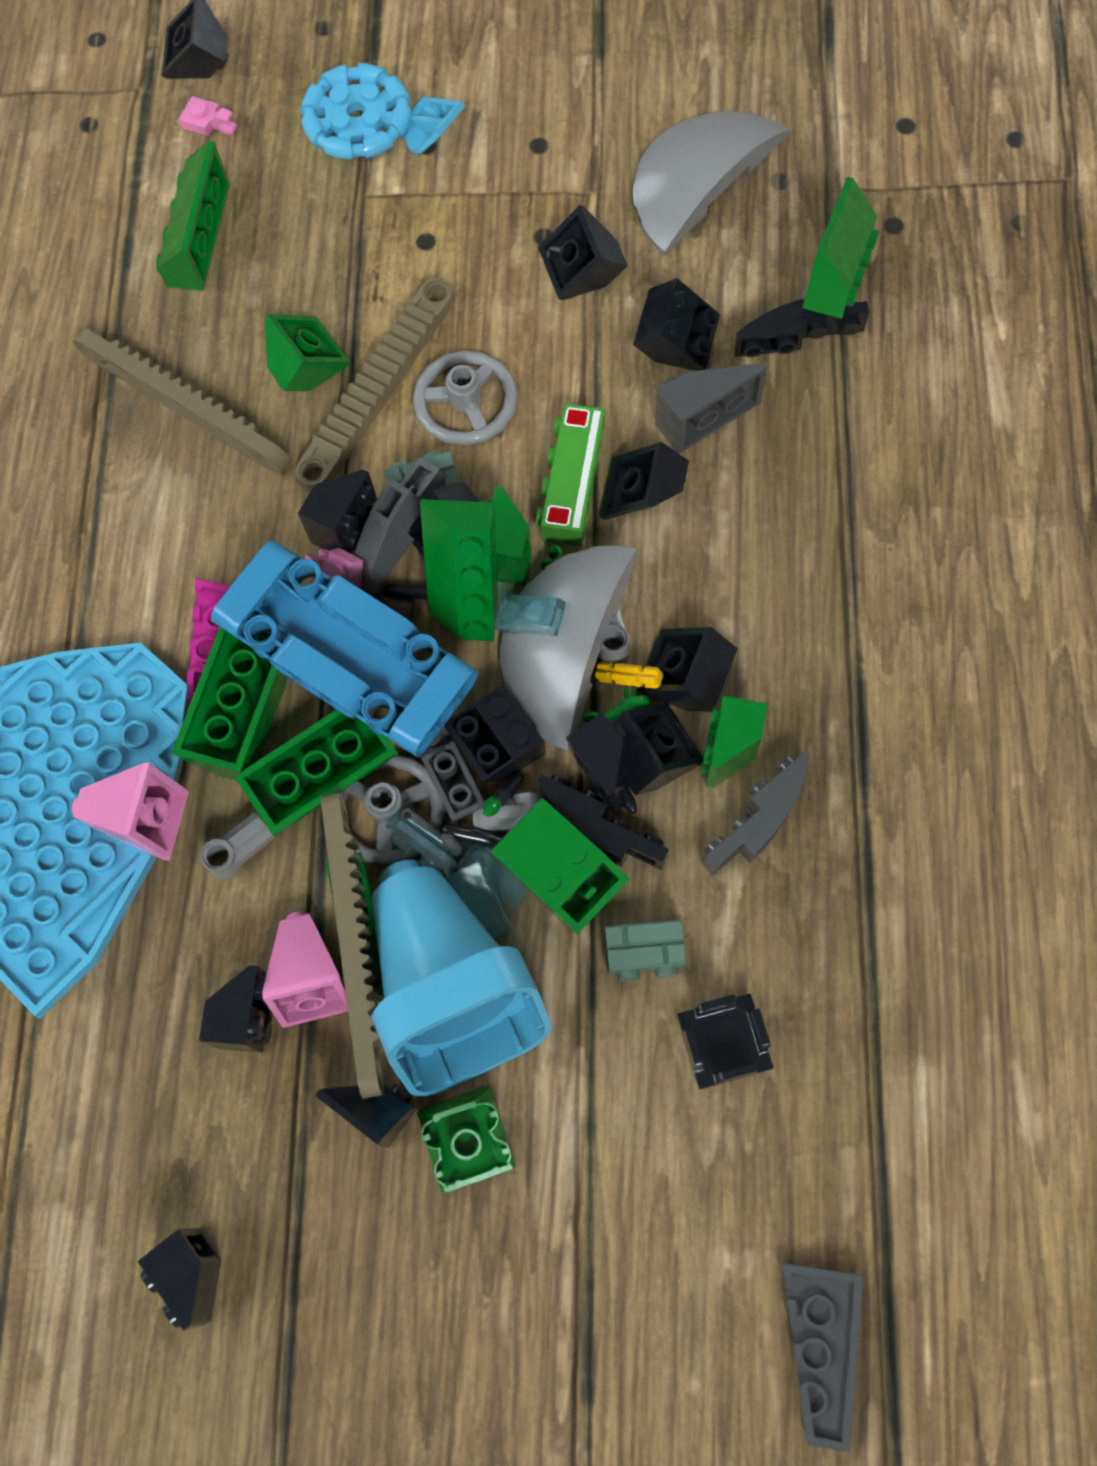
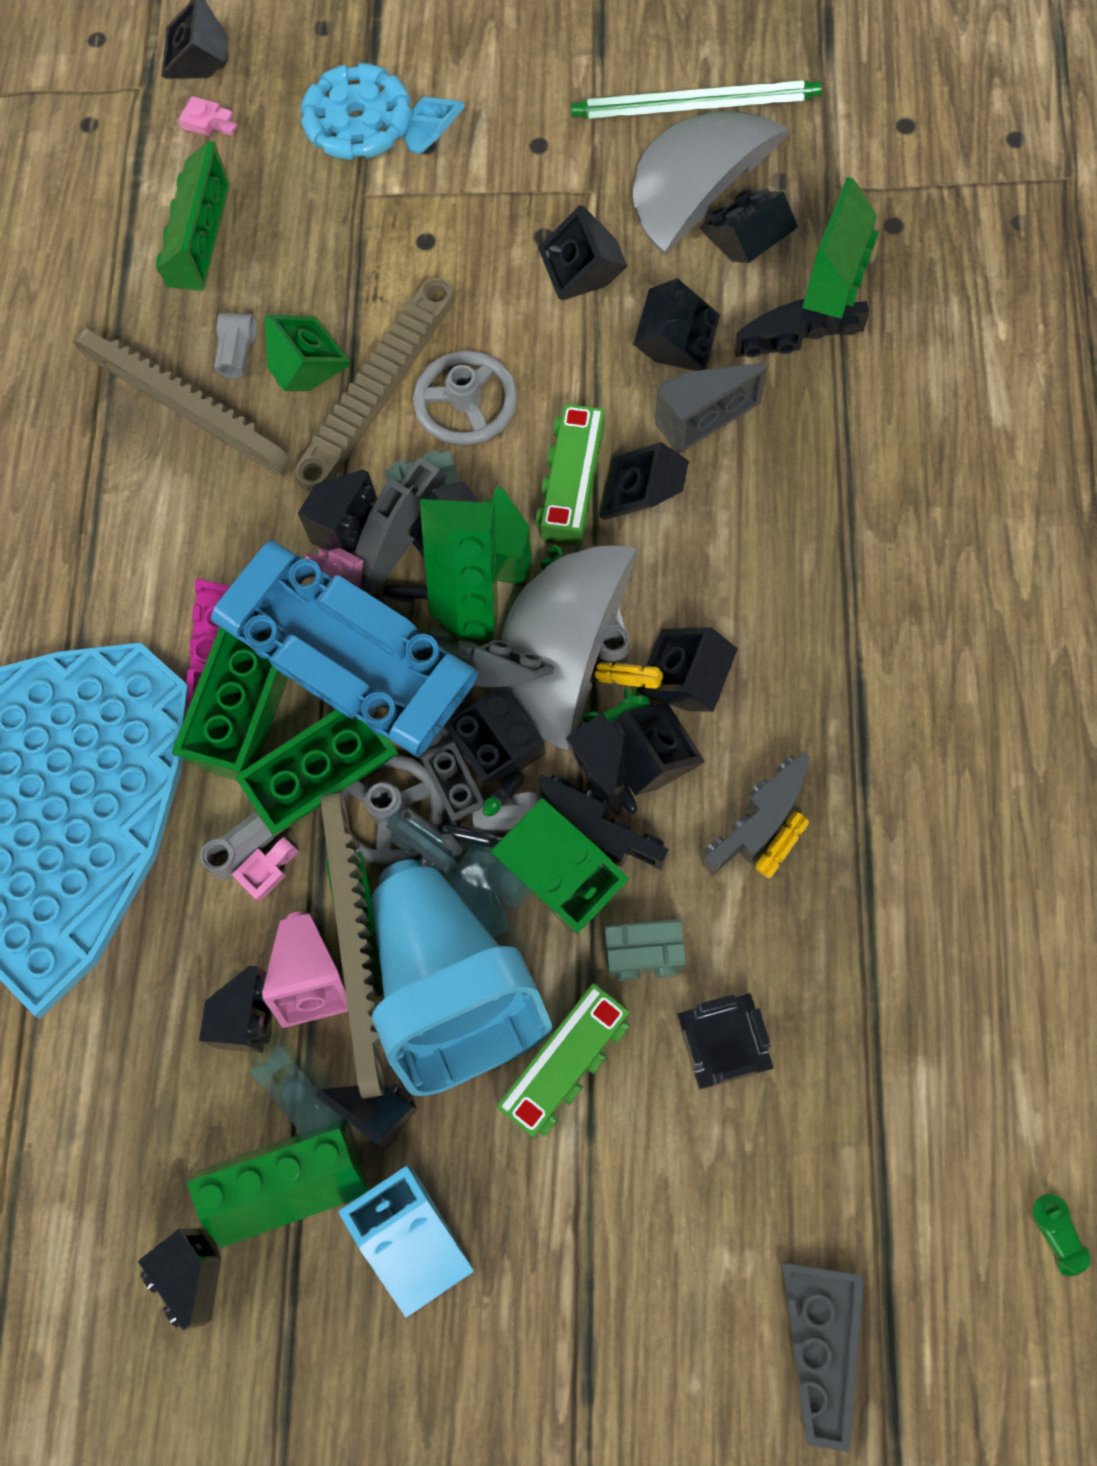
(136, 808): bright pink slope -> none
(234, 336): none -> light grey piece
(262, 872): none -> bright pink plate
(278, 1184): none -> green slope
(295, 1093): none -> clear light blue plate
(406, 1240): none -> medium azure slope
(465, 1139): green slope -> none
(495, 661): none -> dark grey slope
(530, 615): clear light blue plate -> none
(563, 1062): none -> bright green brick
(696, 98): none -> piece
(736, 738): green slope -> none
(750, 224): none -> black slope
(782, 844): none -> yellow axle
(1056, 1225): none -> green piece

